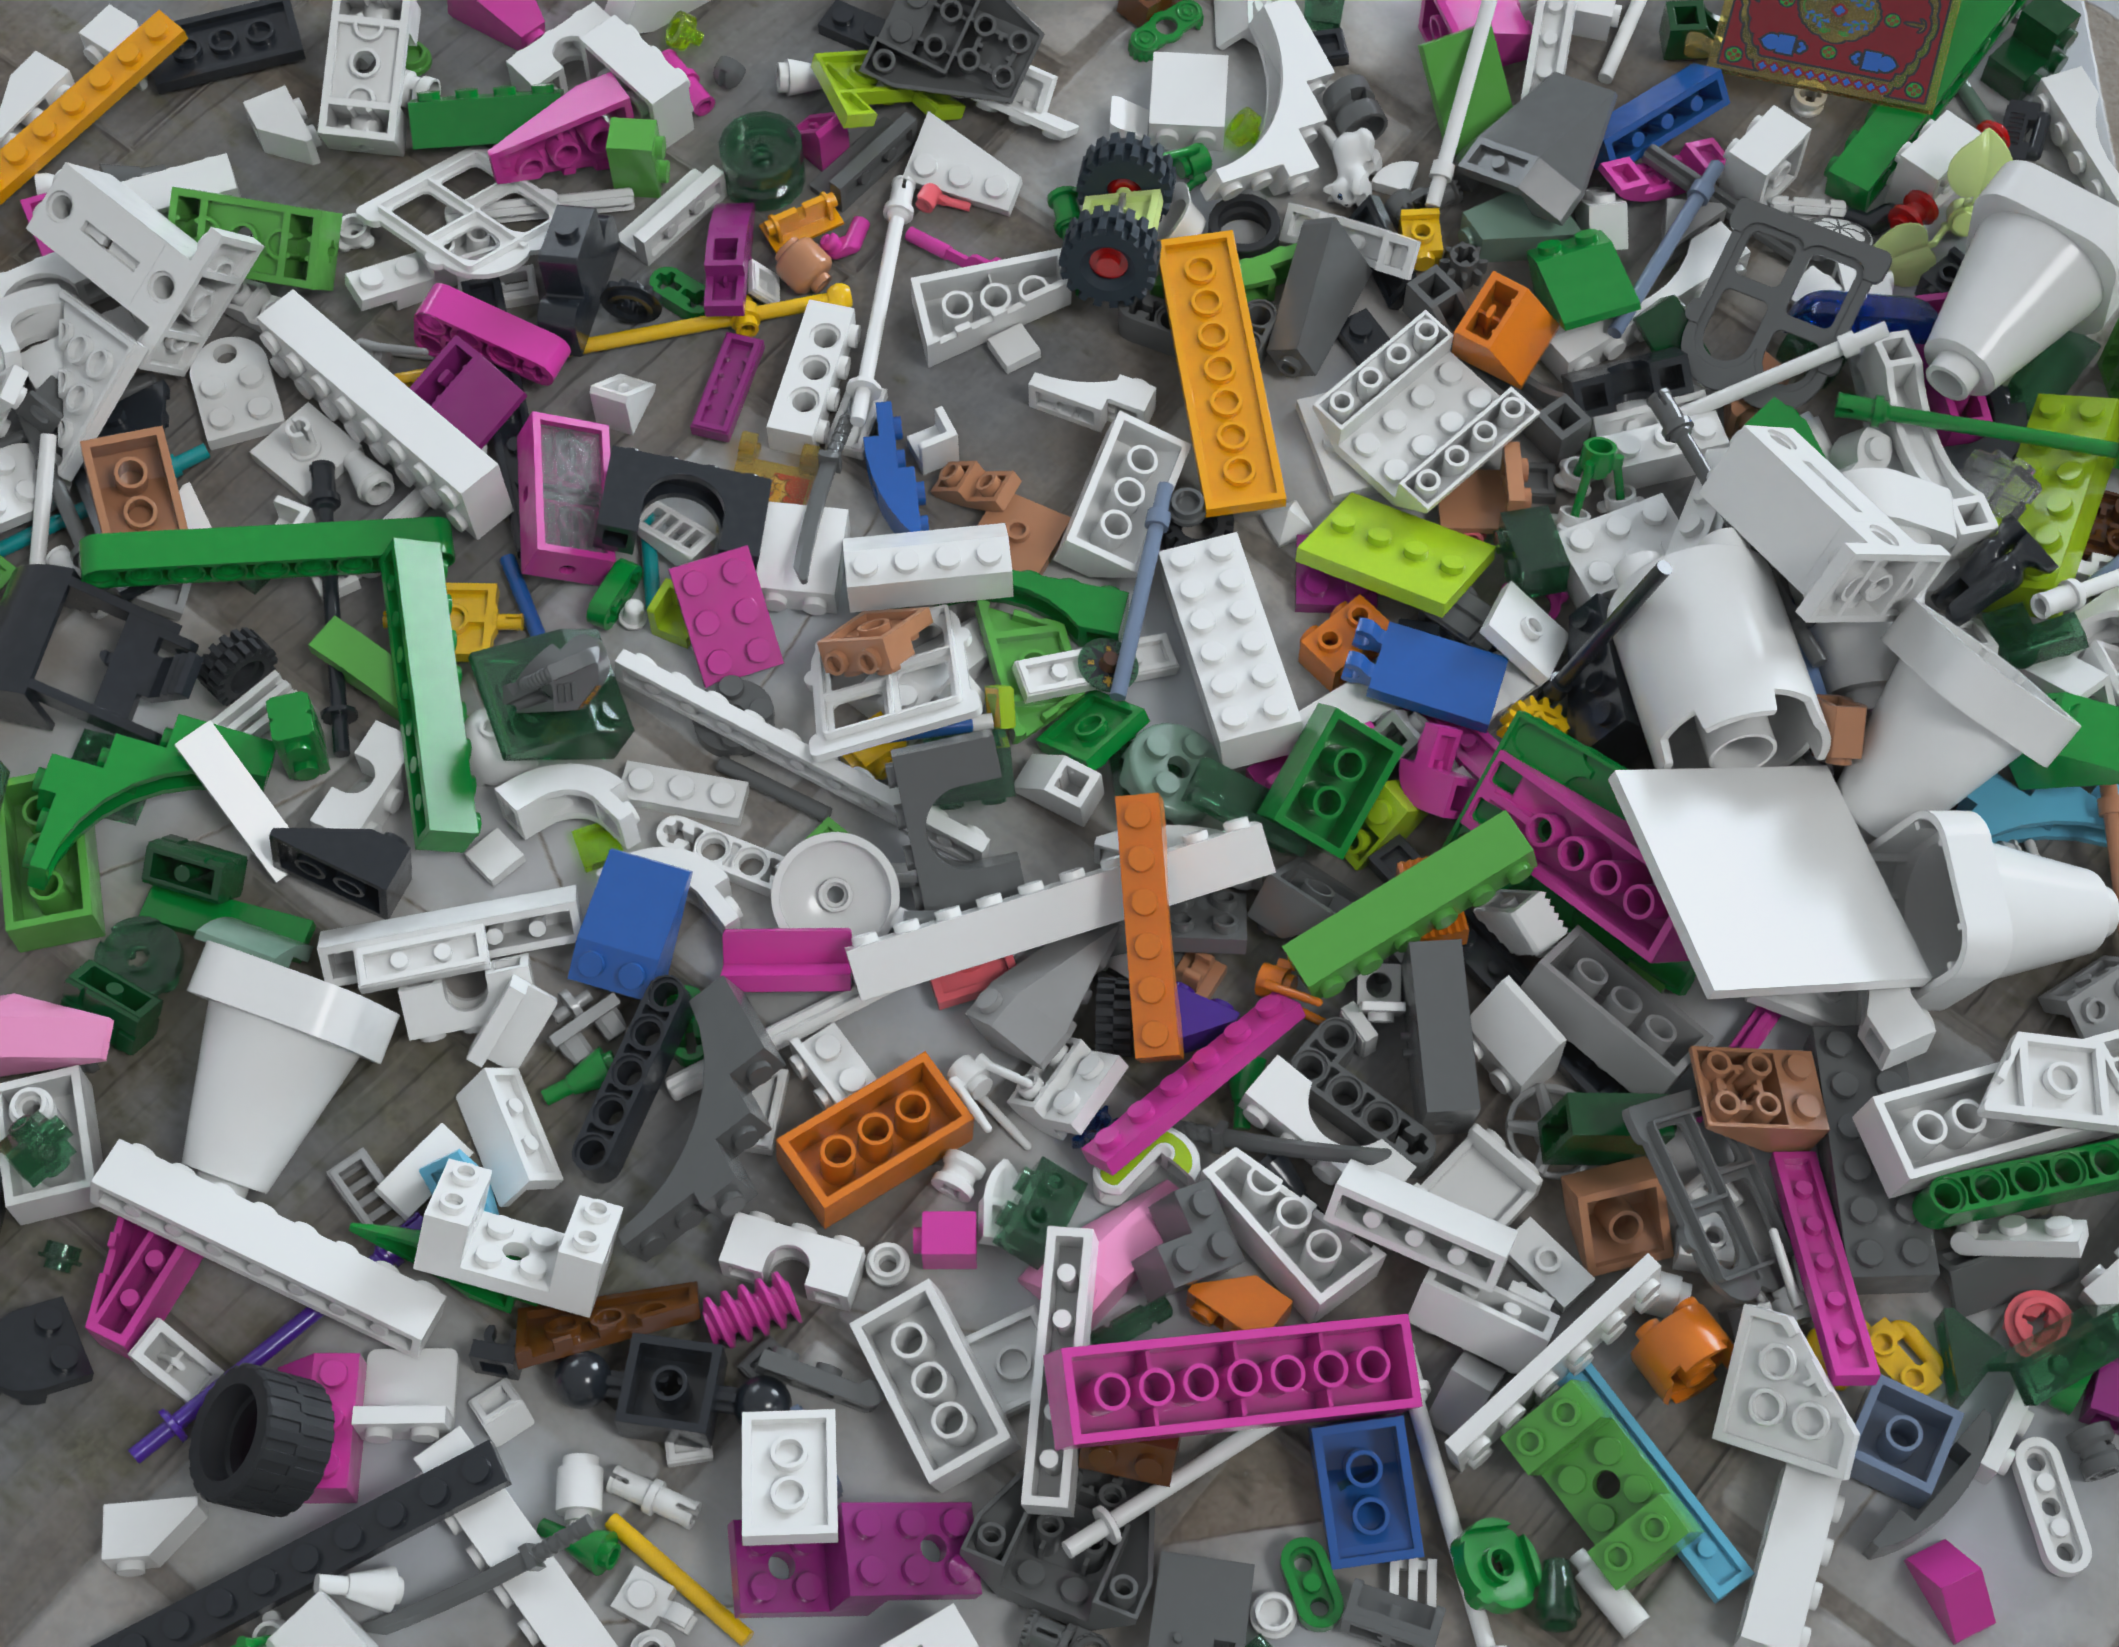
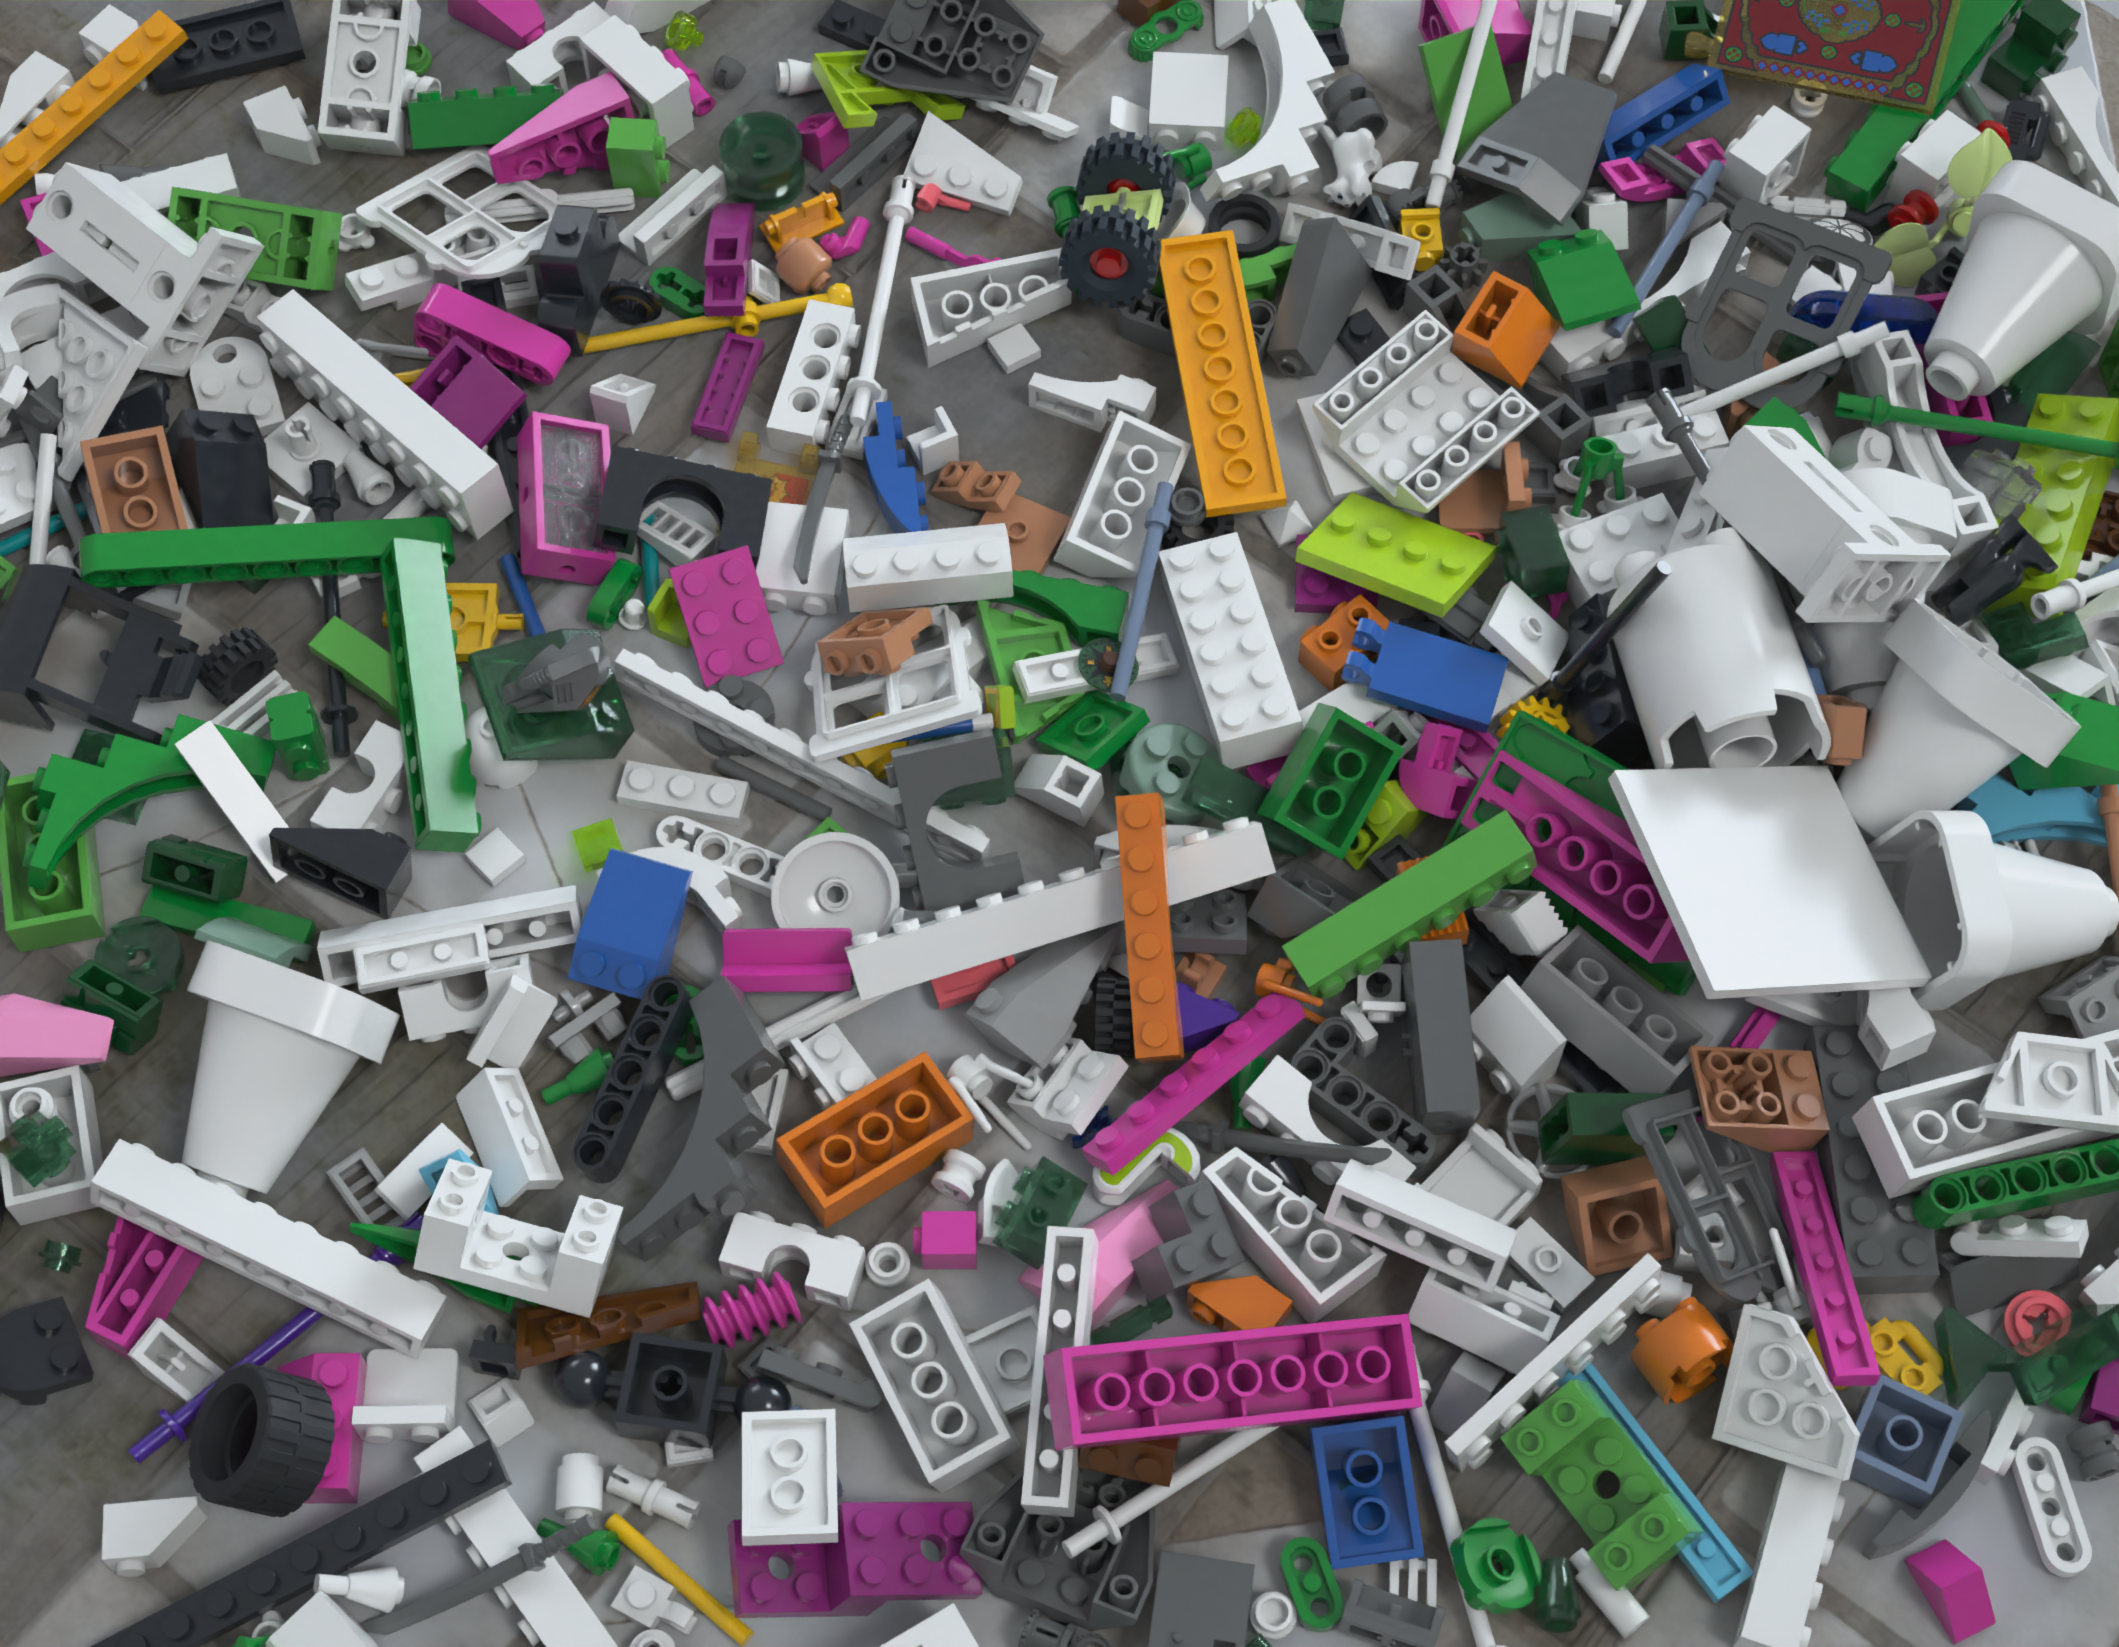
(221, 468): none -> black slope
(569, 792): white arch -> none

